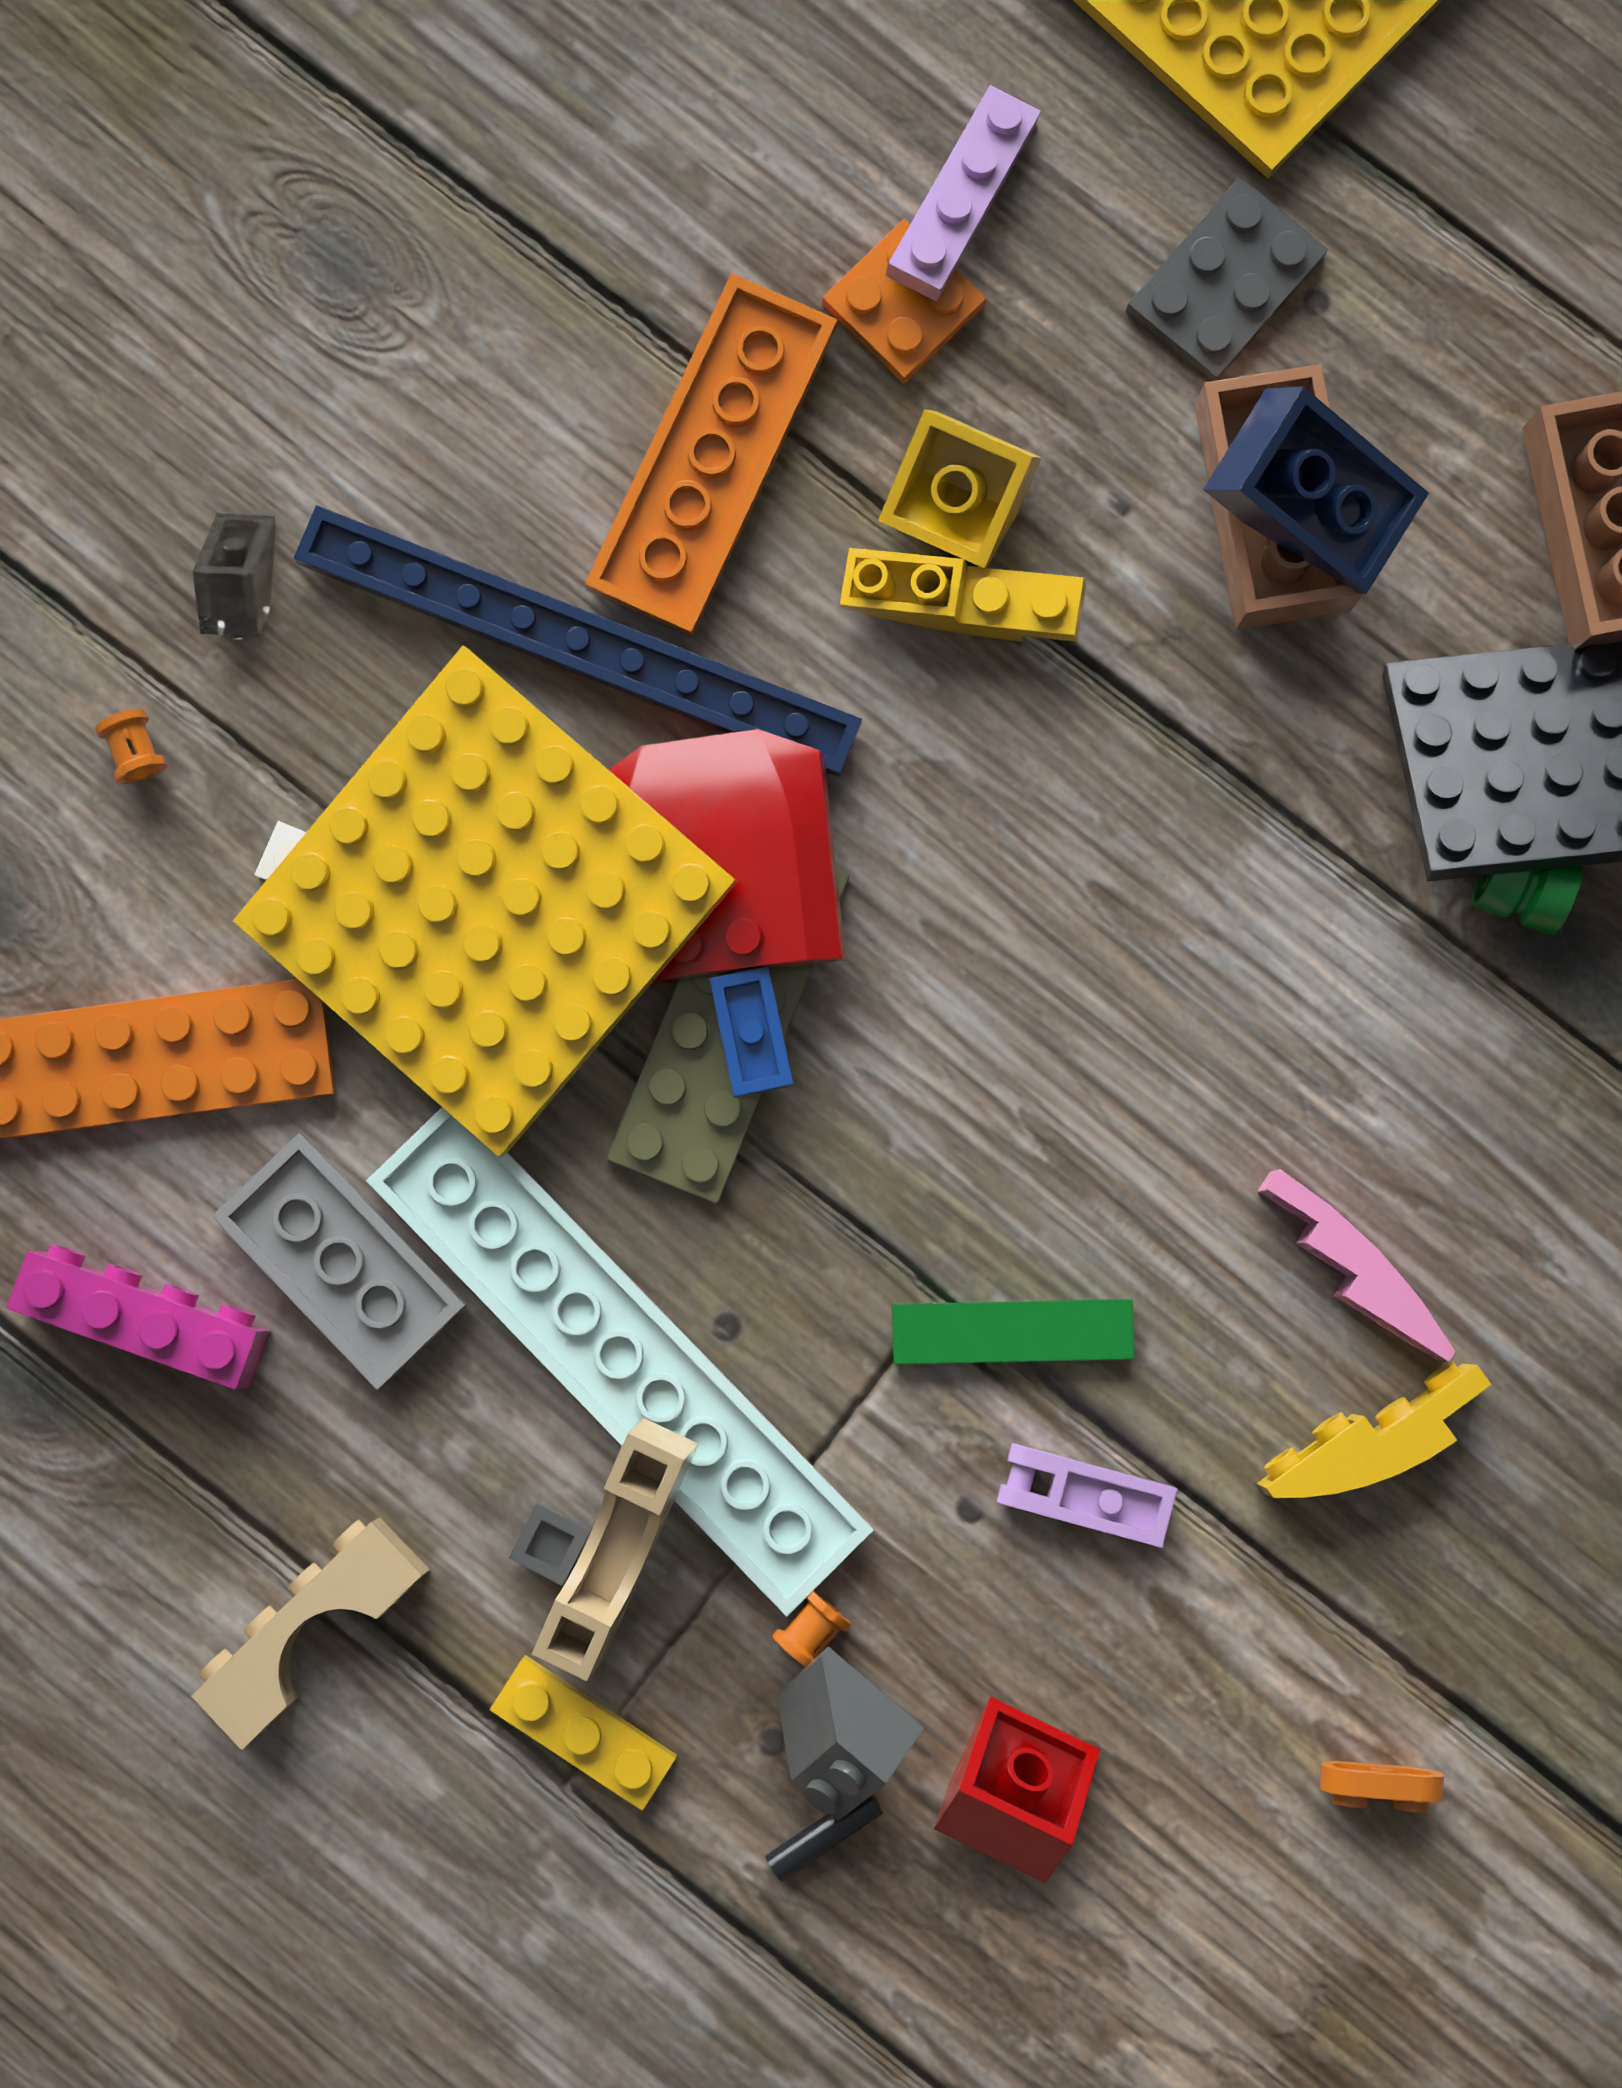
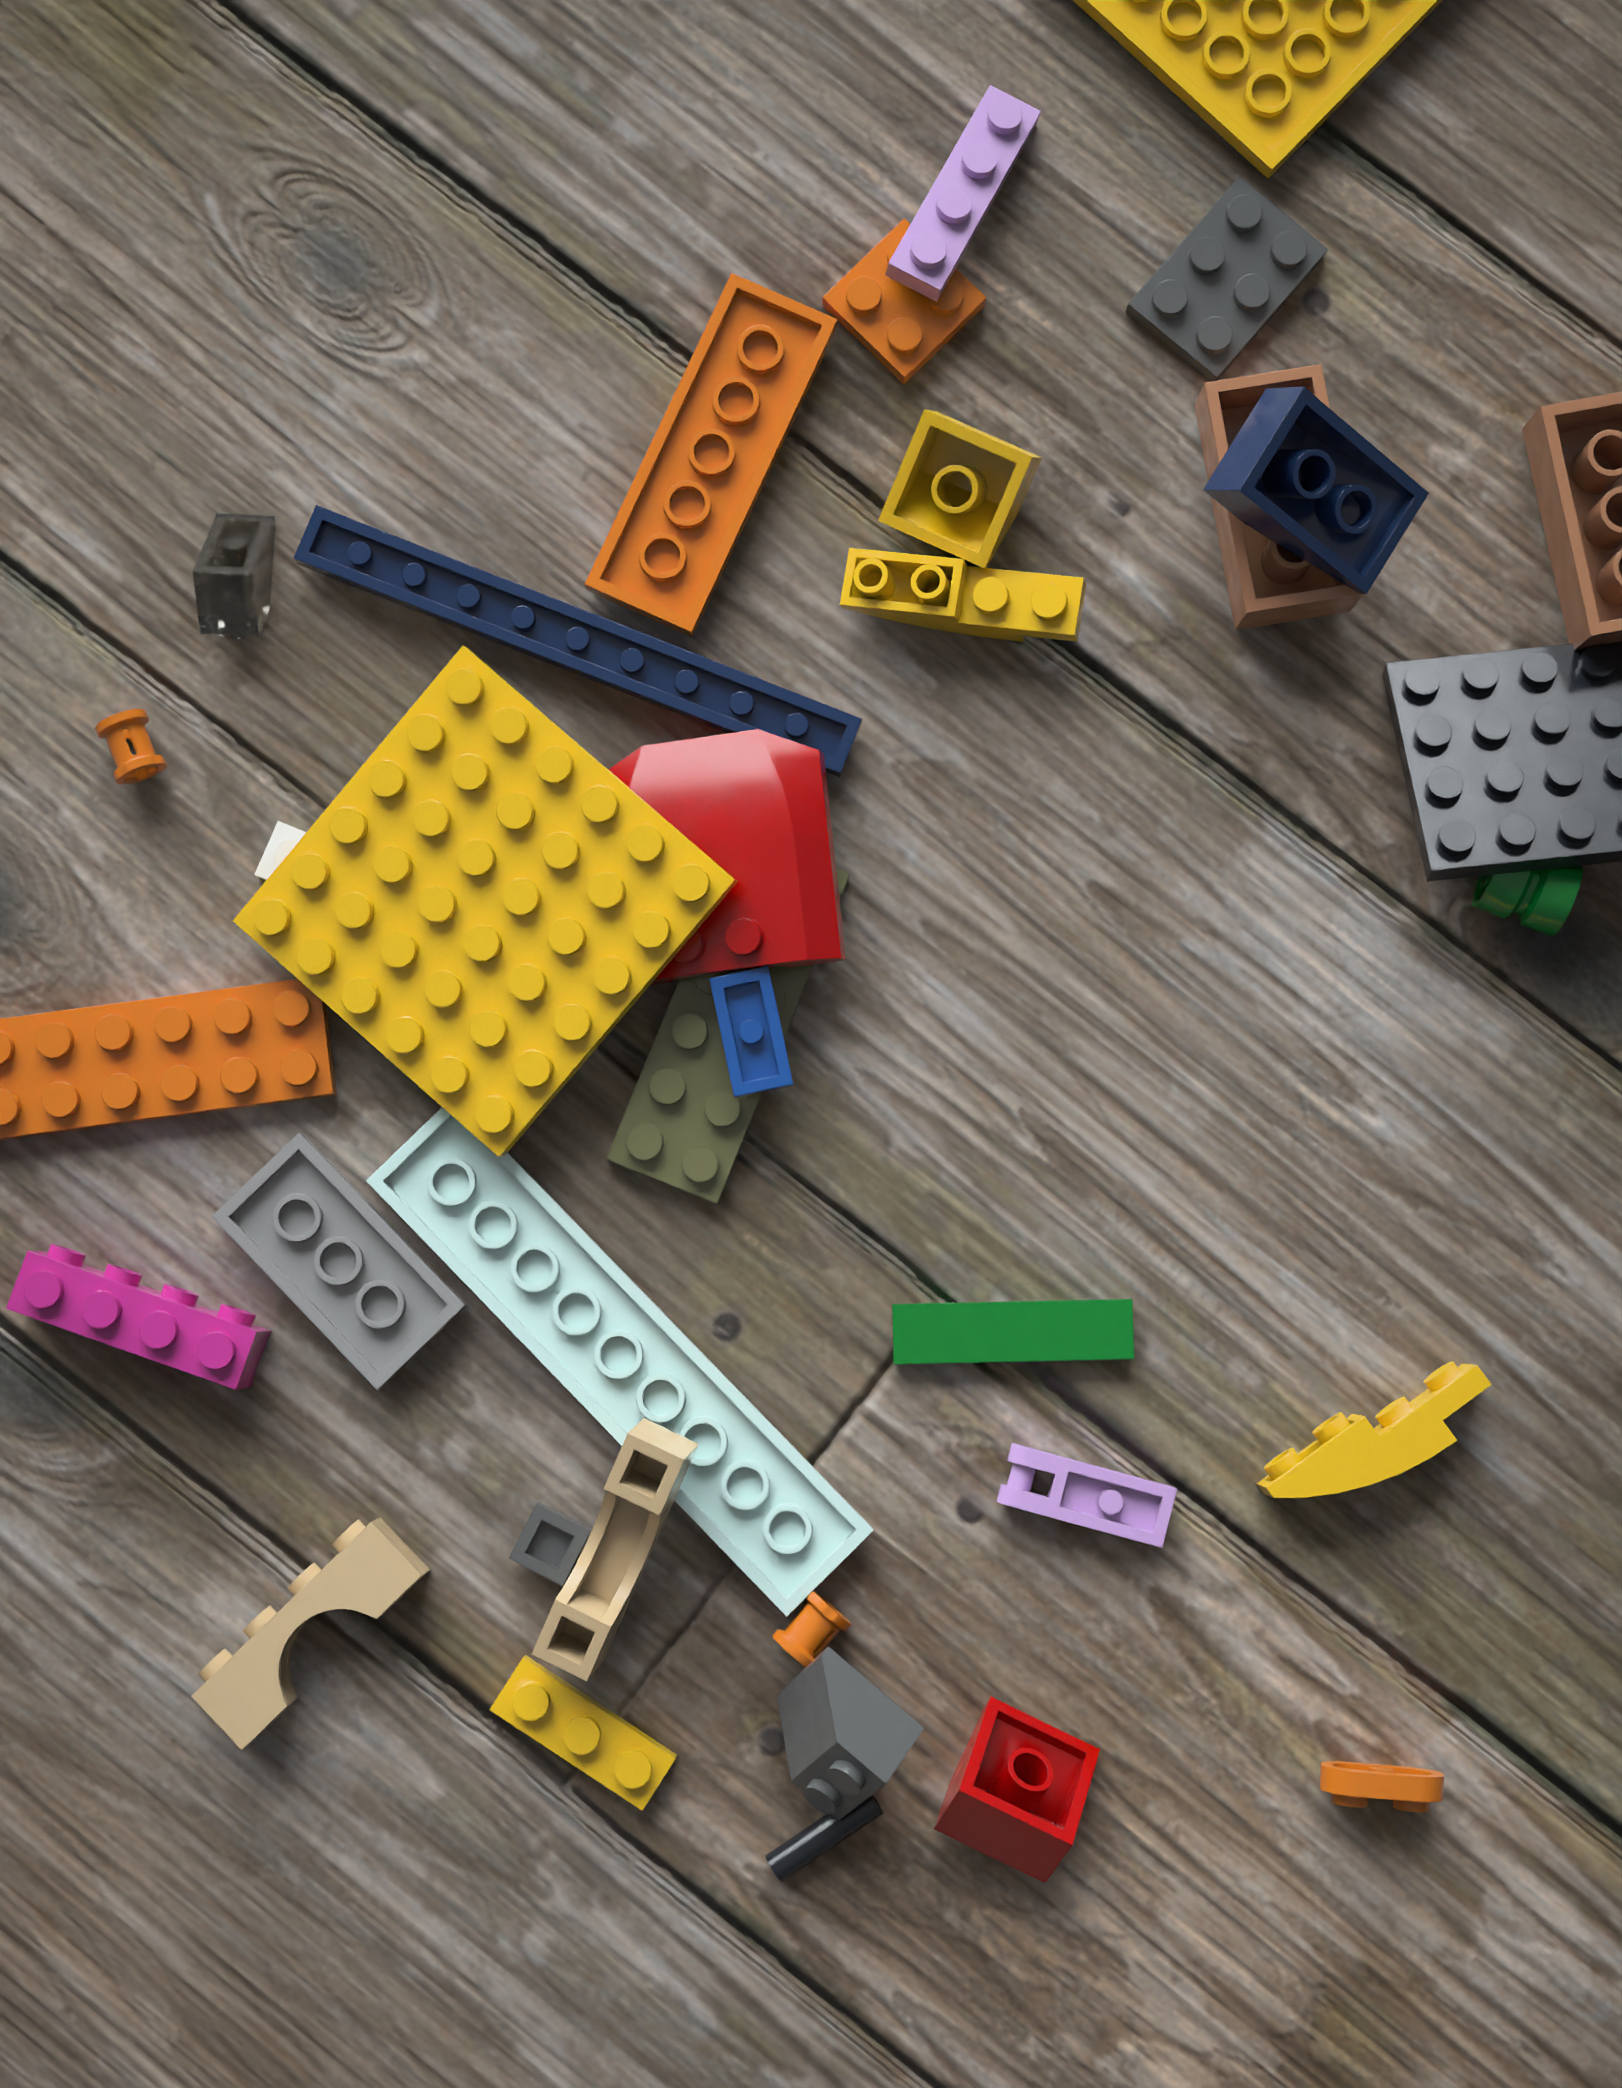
(1371, 1280): bright pink slope -> none

